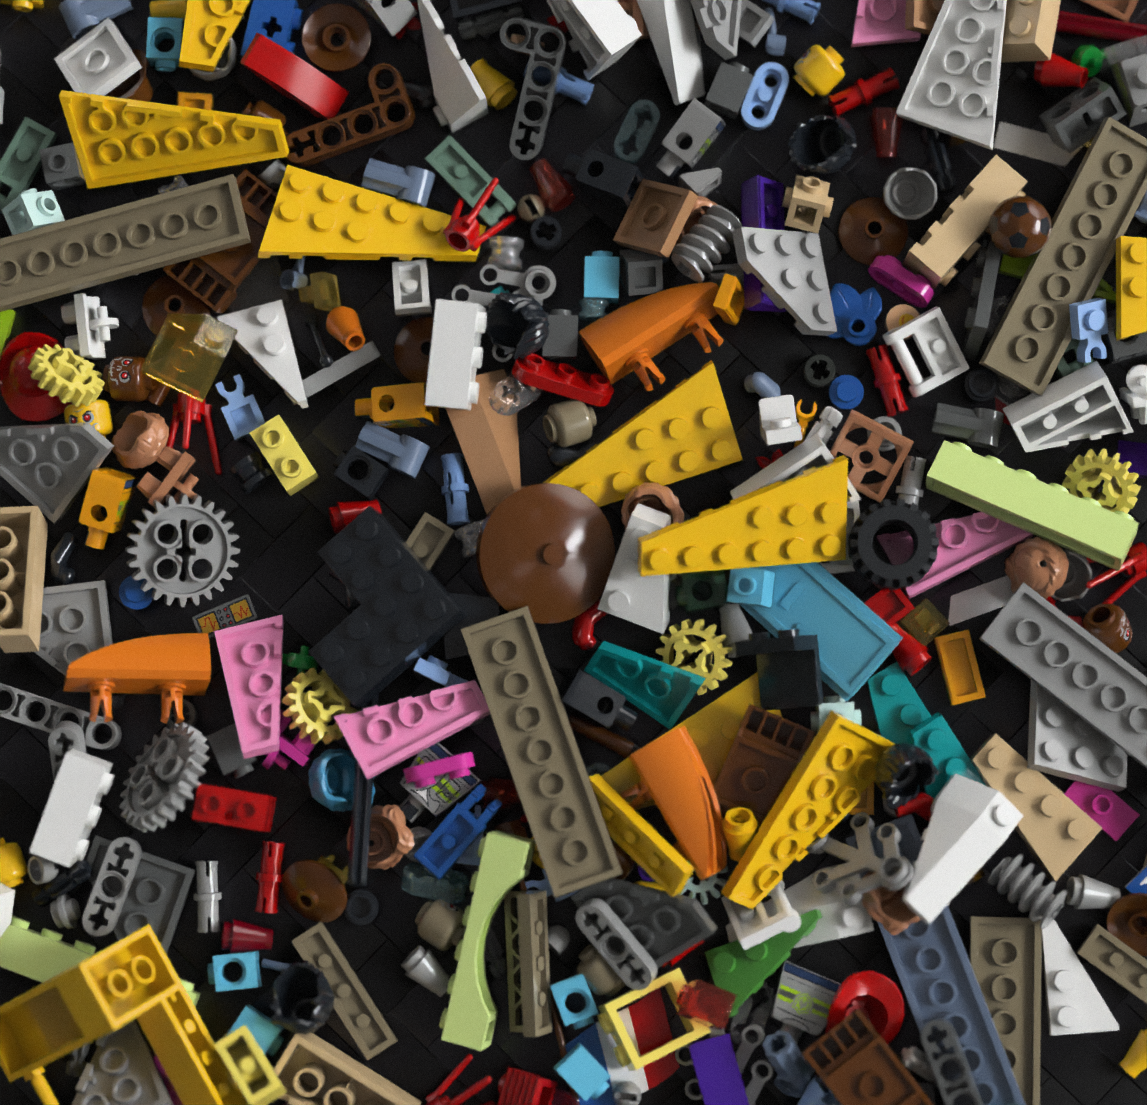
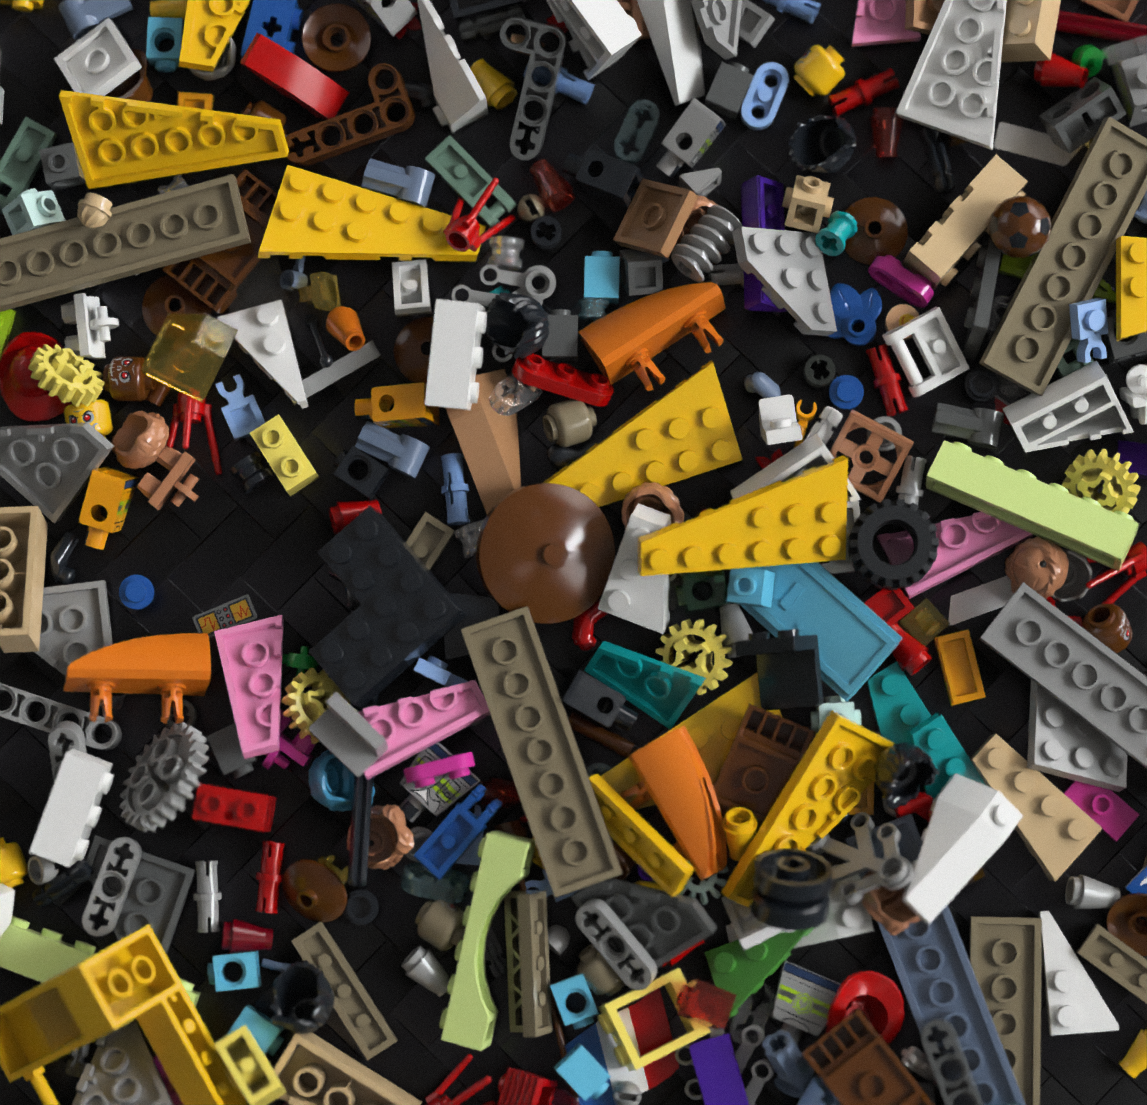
(65, 911): light grey plate -> none
(94, 210): none -> tan plate
(214, 548): light grey gear -> none
(273, 174): light grey hinge -> none
(348, 736): none -> light grey panel
(730, 300): light orange tile -> none
(775, 43): sand blue hand -> none
(791, 889): none -> black wheel
(839, 229): none -> teal bush
(910, 193): light grey hair -> none
(1027, 889): light grey piece -> none

